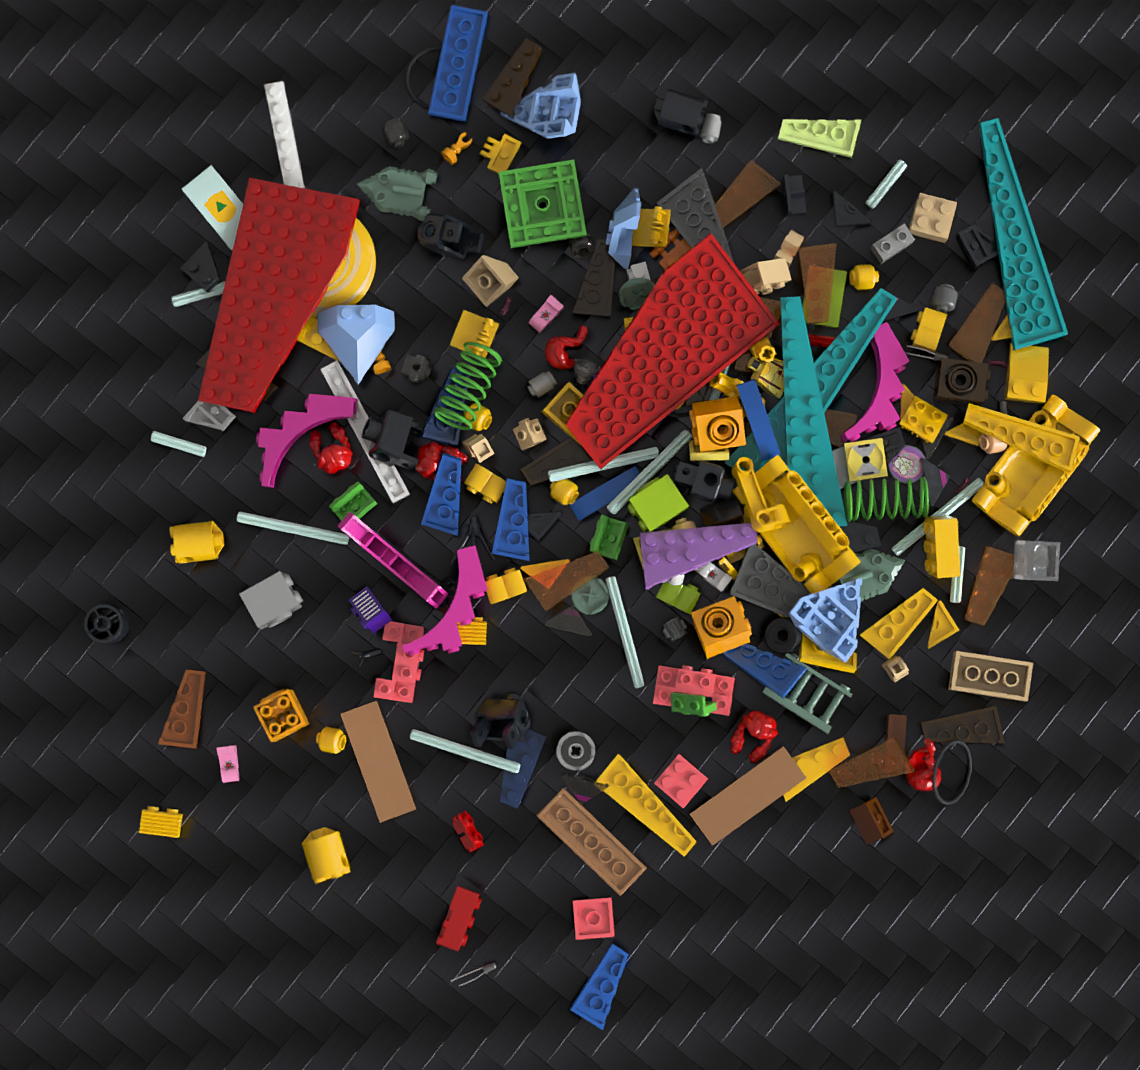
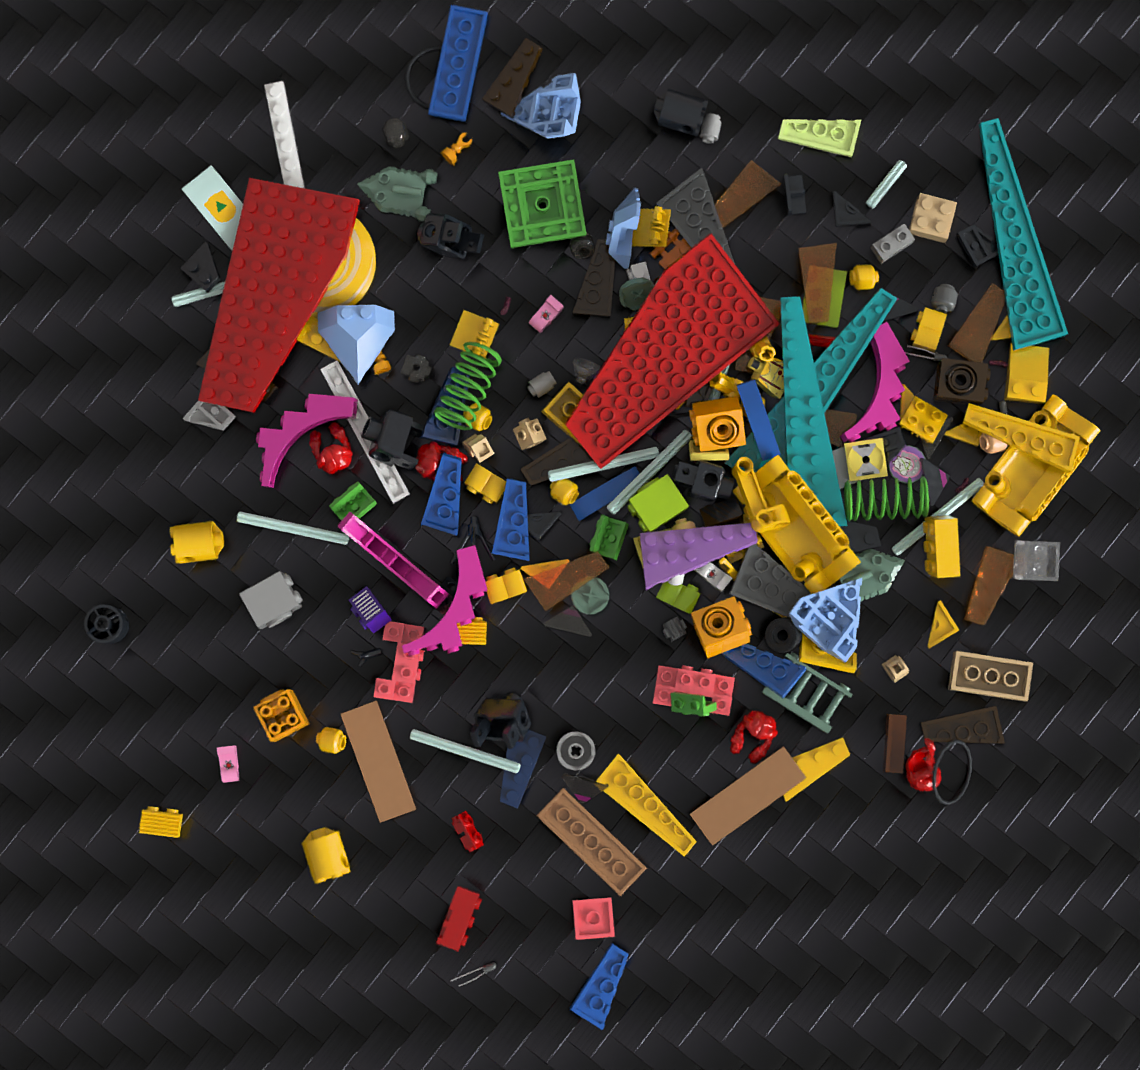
(178, 443): light aqua axle -> none
(185, 715): dark orange wing -> none
(489, 279): tan slope -> none
(501, 153): yellow hinge -> none
(555, 352): red hair -> none
(625, 632): light aqua axle -> none
(681, 781): coral plate -> none
(768, 275): tan piece -> none
(789, 247): tan leg -> none
(871, 821): reddish brown panel -> none
(879, 762): clear orange wing -> none
(897, 625): yellow wing -> none
(956, 584): light aqua axle -> none

